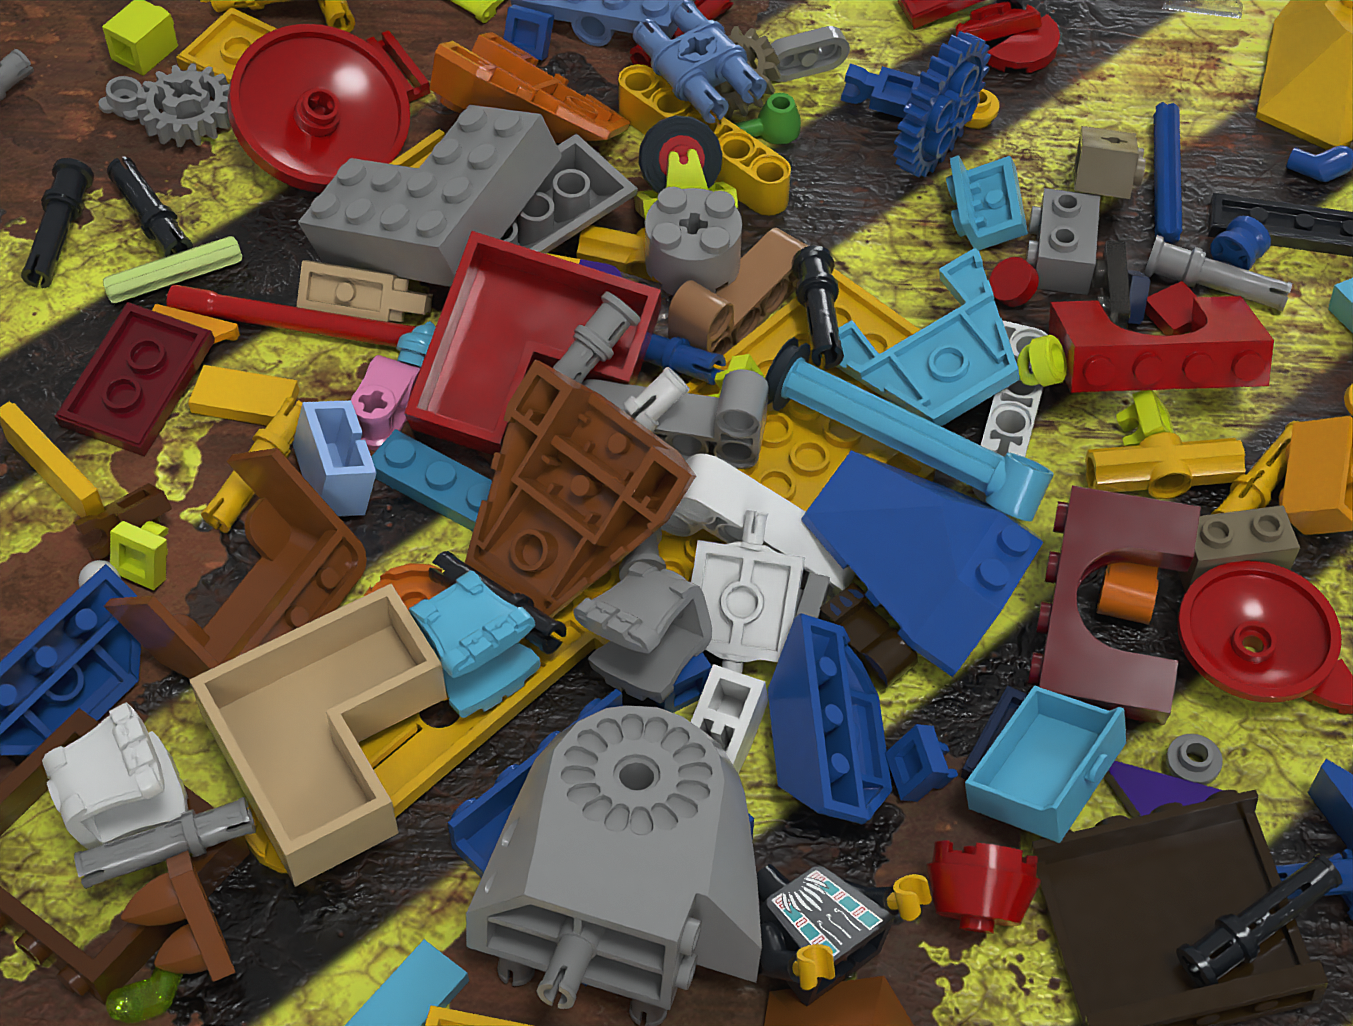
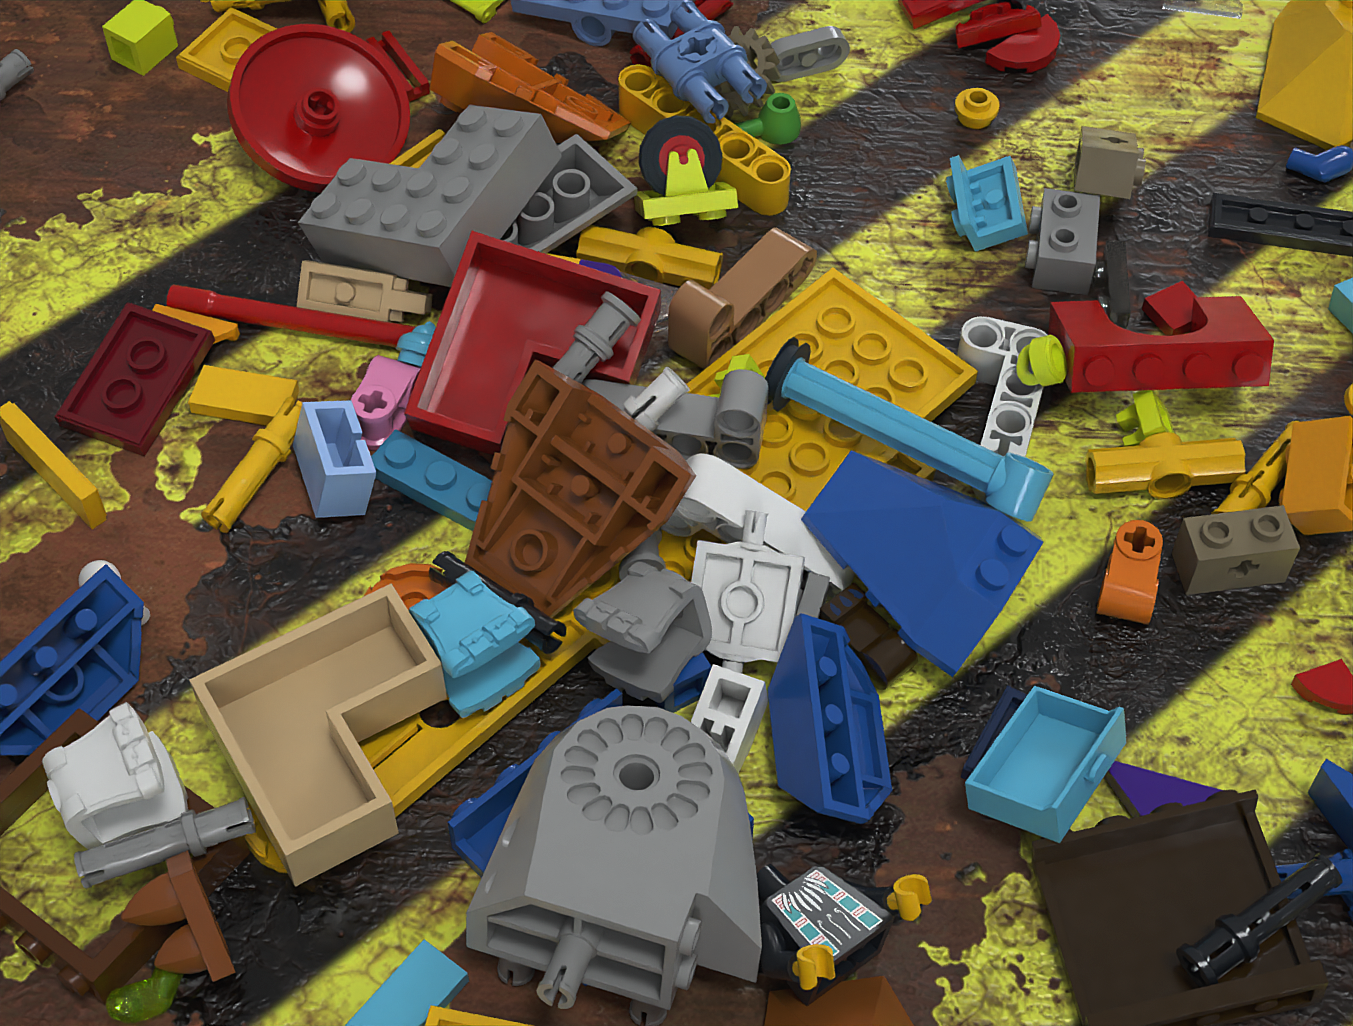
(61, 207): black pin -> none
(121, 97): light grey plate -> none
(134, 508): reddish brown plate -> none
(140, 552): neon yellow tile -> none
(156, 219): black pin -> none
(172, 269): yellowish green axle -> none
(185, 105): light grey gear -> none
(302, 574): dark orange windscreen -> none
(529, 30): blue tile -> none
(683, 358): blue pin -> none
(693, 238): light grey brick -> none
(817, 293): black pin -> none
(886, 91): blue plate -> none
(919, 763): blue tile -> none
(942, 104): blue gear -> none
(947, 362): medium azure wing -> none
(982, 884): red cone -> none
(1014, 281): red tile -> none
(1098, 532): dark red arch -> none
(1138, 294): dark blue tile -> none
(1167, 172): blue axle -> none
(1184, 768): light grey plate -> none
(1195, 268): light grey pin -> none
(1241, 243): blue wheel -> none
(1264, 610): red dish -> none

